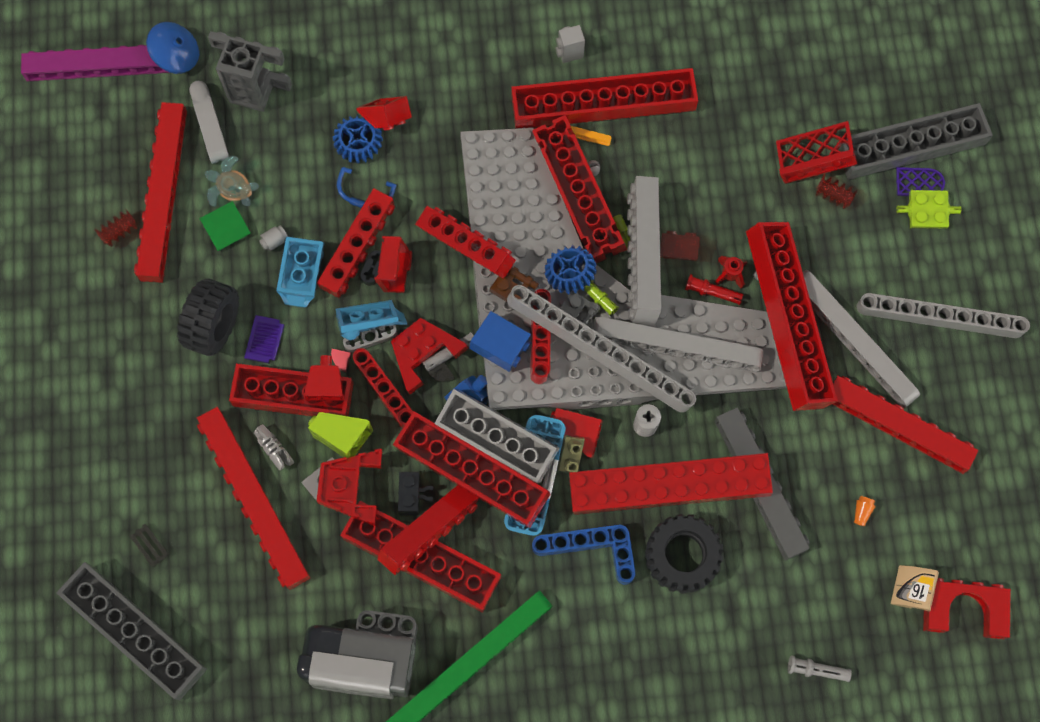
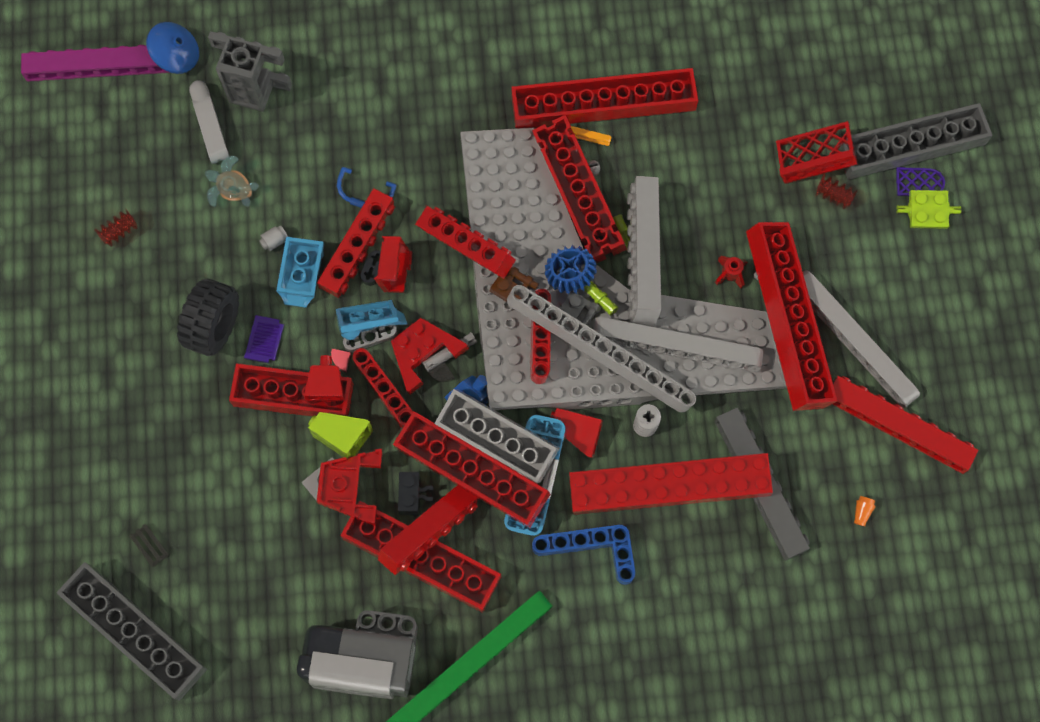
(161, 192): red brick -> none
(225, 225): green slope -> none
(253, 498): red brick -> none
(273, 447): light grey hinge -> none
(357, 148): blue gear -> none
(386, 112): red slope -> none
(500, 341): blue brick -> none
(570, 44): light grey brick -> none
(571, 453): olive hips -> none
(679, 246): clear red brick -> none
(691, 528): black tyre -> none
(705, 287): red pin -> none
(809, 665): light grey pin -> none
(914, 587): slope -> none
(951, 312): light grey beam -> none
(993, 601): red arch -> none

